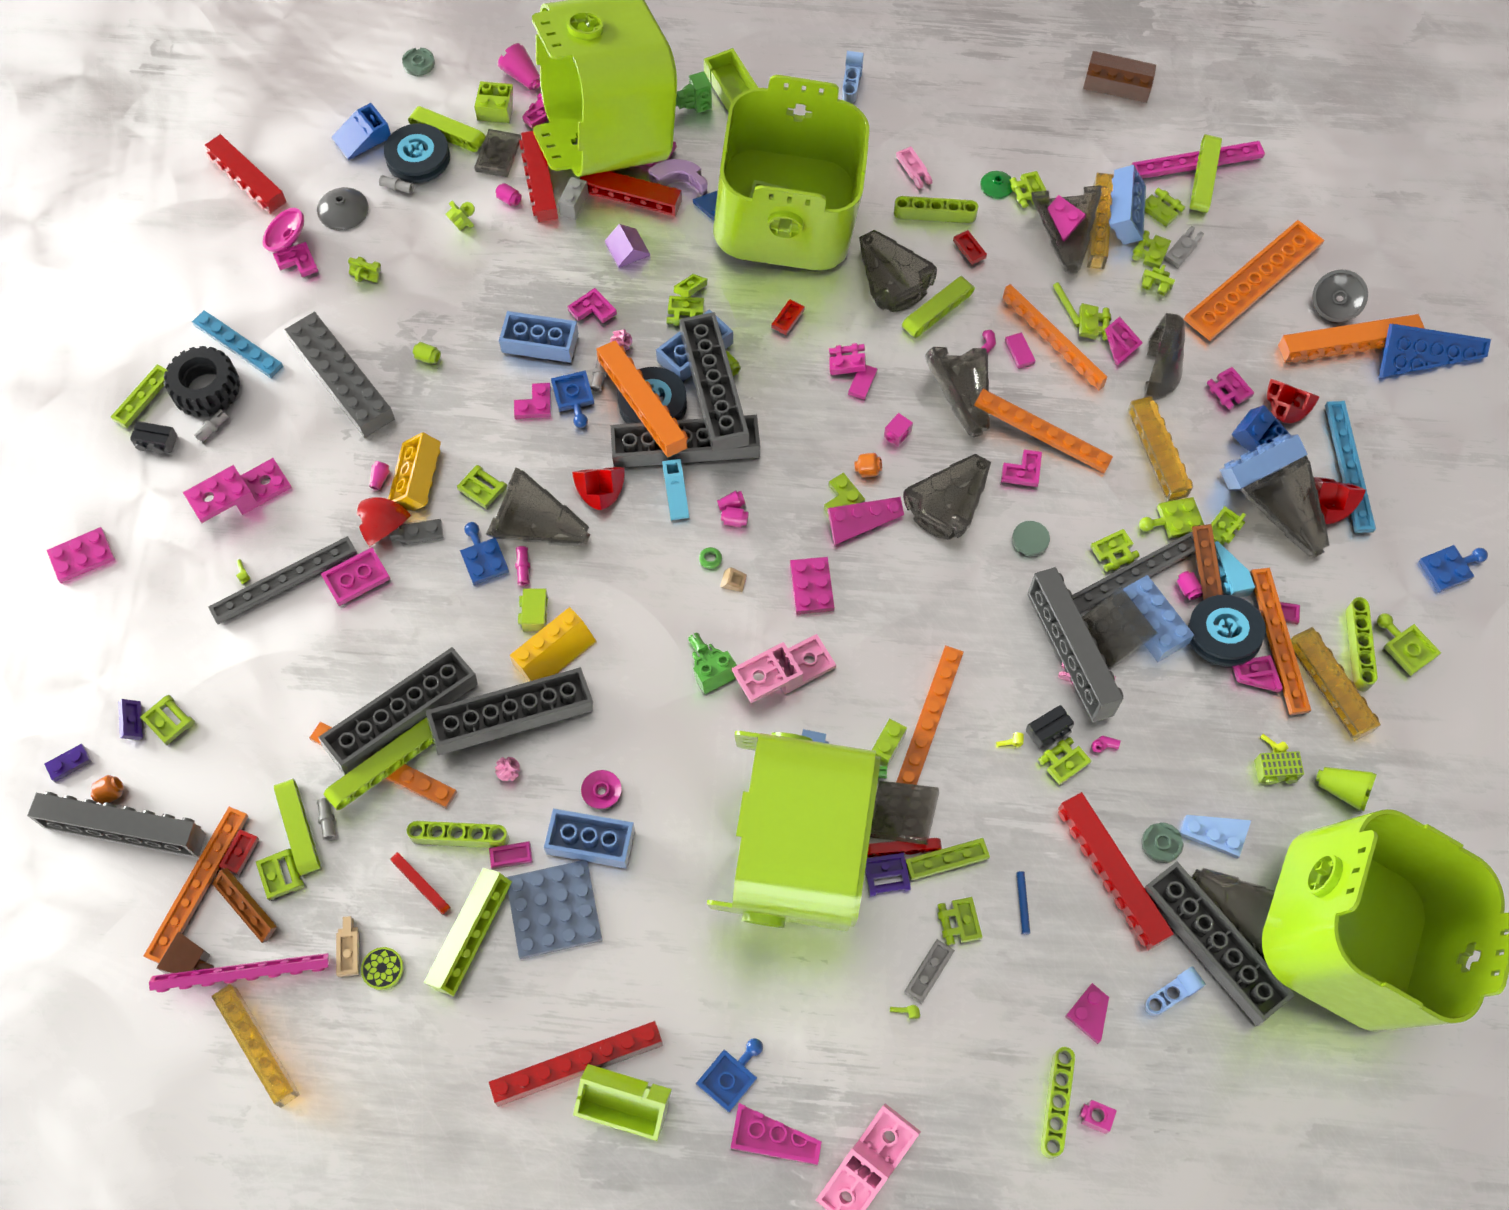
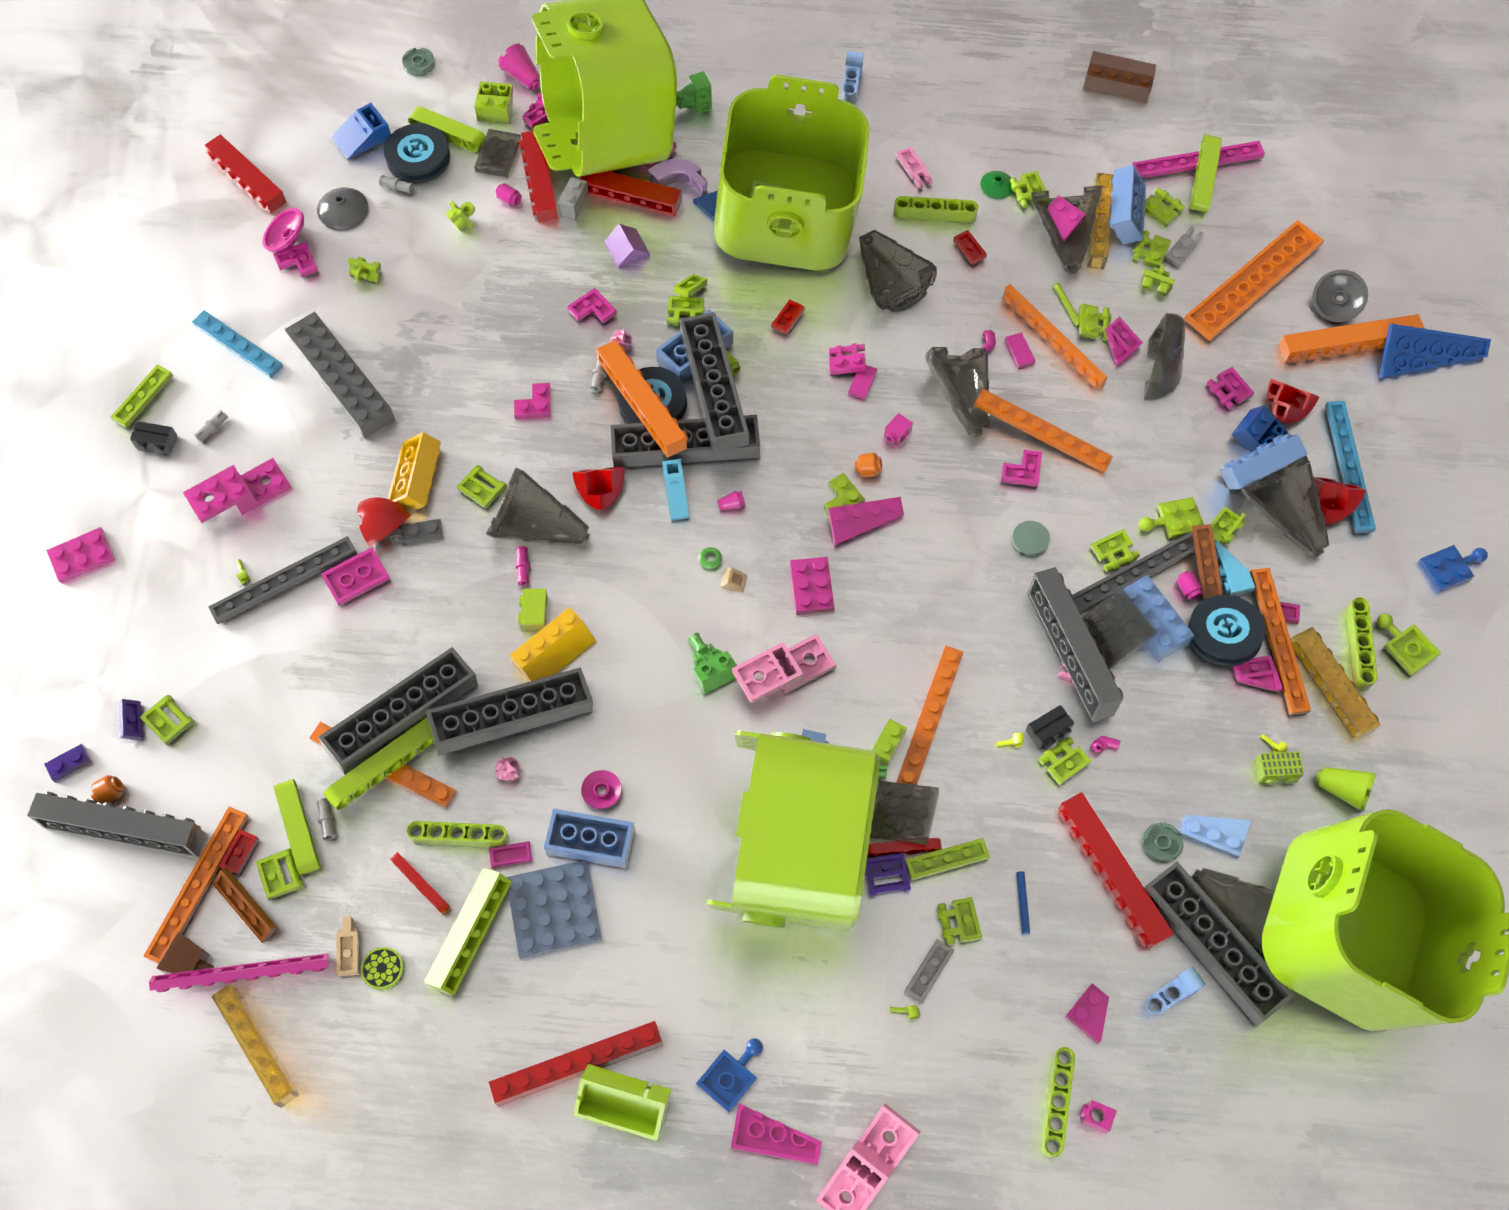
(197, 363): black tyre -> none
(378, 475): dark pink cone -> none
(426, 353): lime brick -> none
(484, 558): blue plate -> none
(538, 336): medium blue brick -> none
(573, 392): blue plate -> none
(728, 76): lime piece -> none
(734, 517): dark pink brick -> none
(938, 307): lime beam -> none
(948, 498): clear smoke cone -> none
(1160, 449): clear yellow brick -> none

